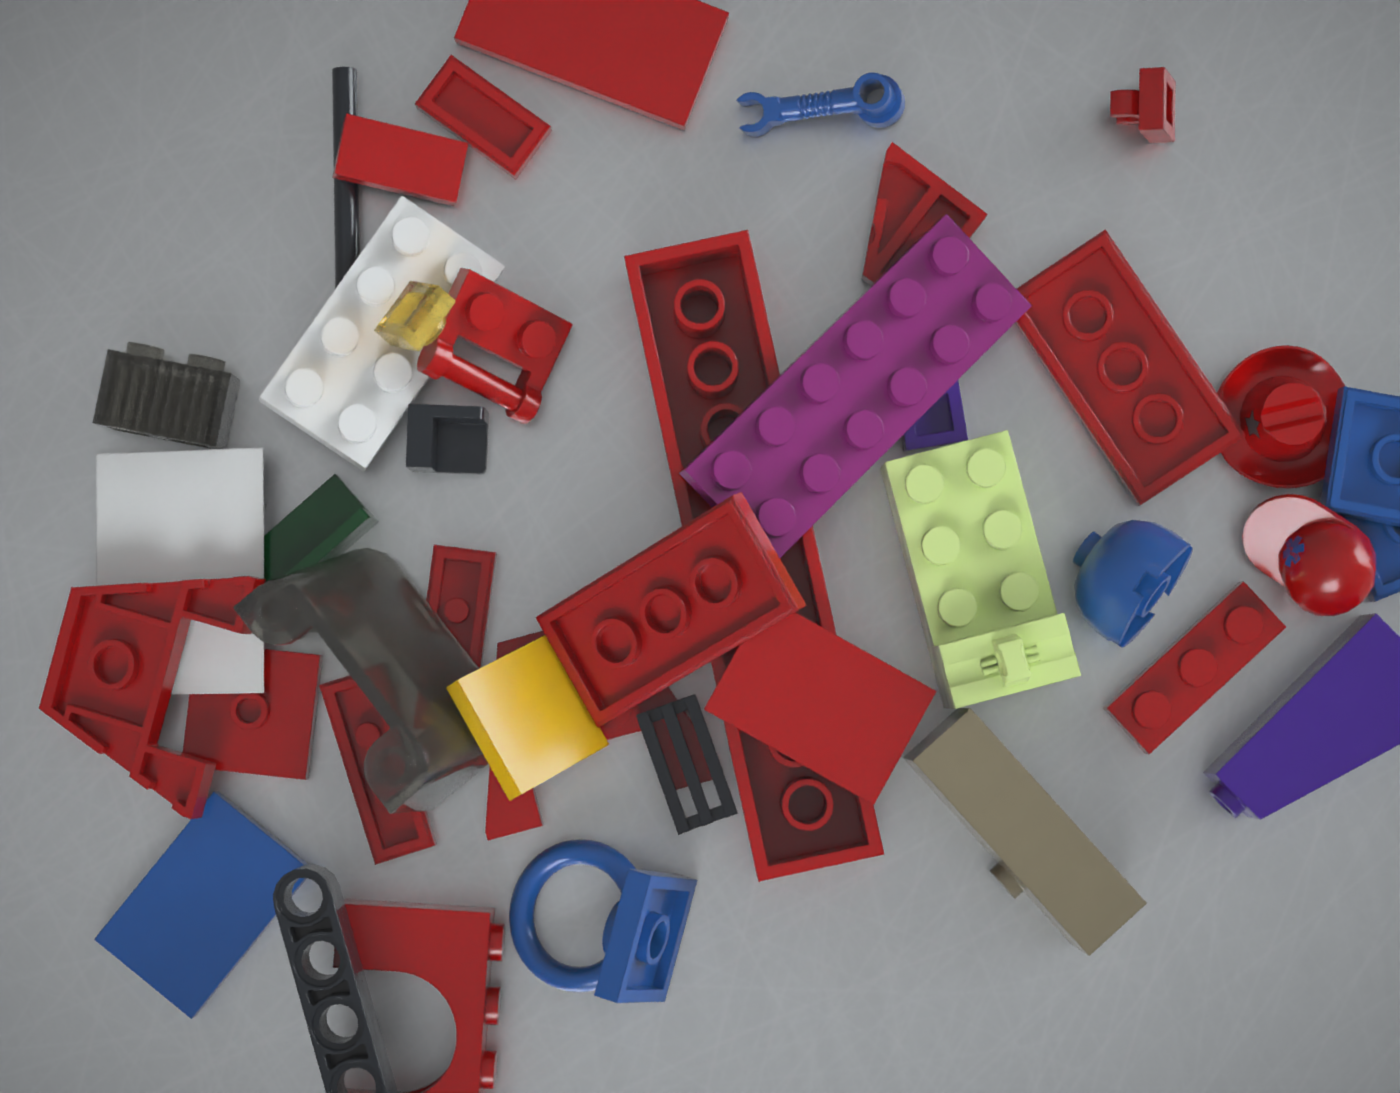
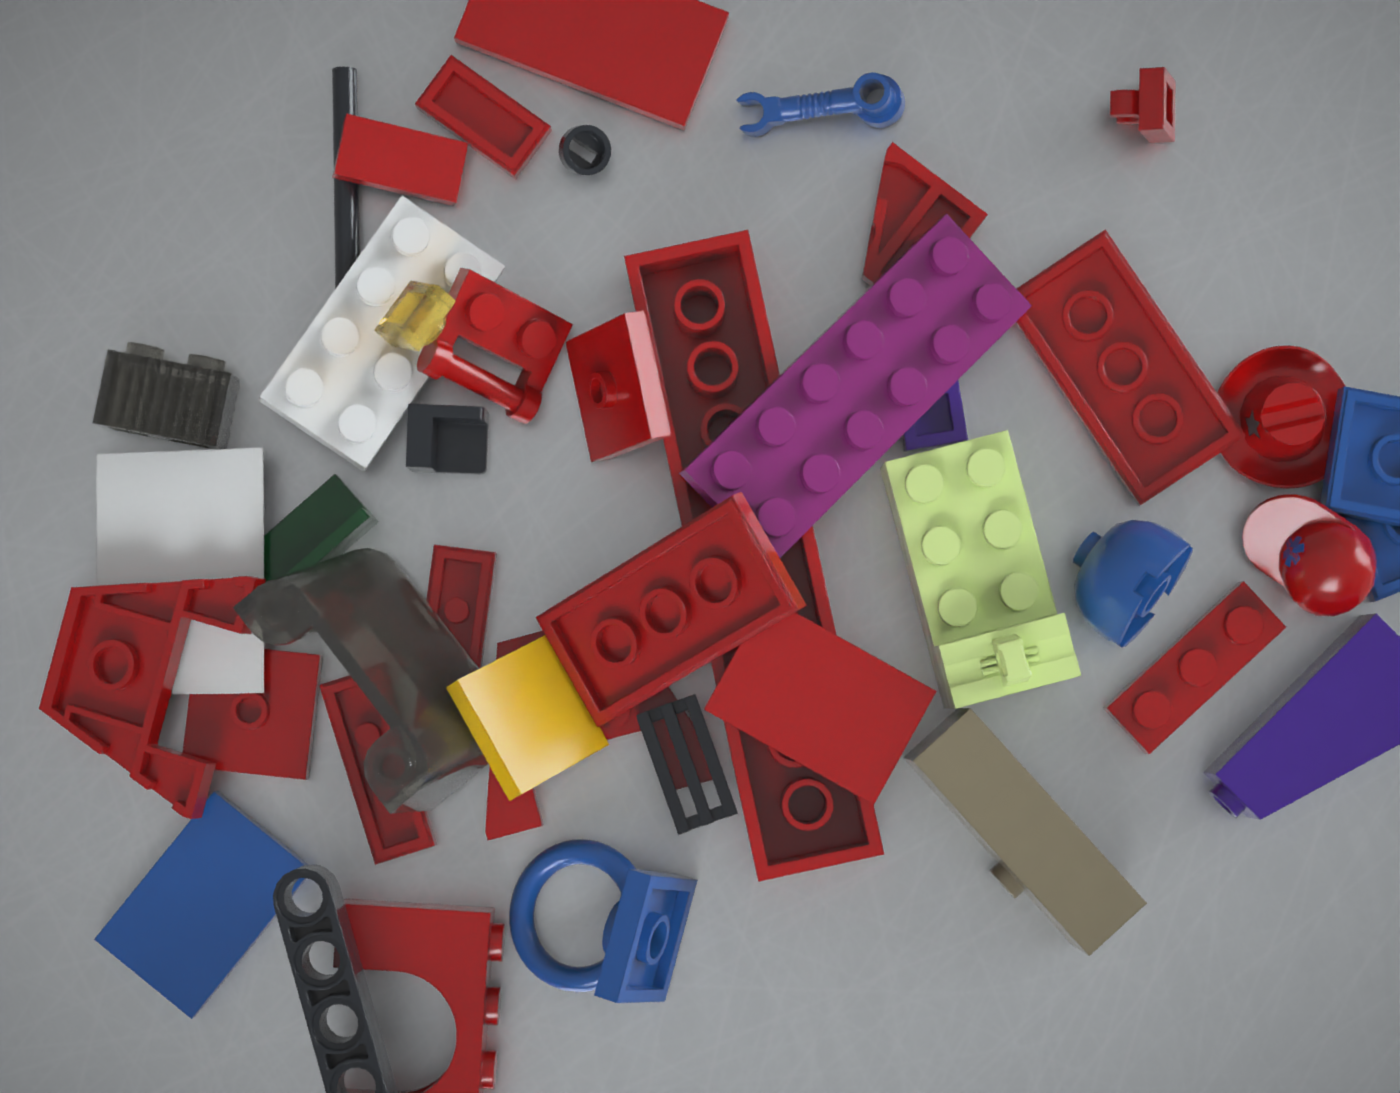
(591, 139): none -> black hinge
(618, 386): none -> red plate

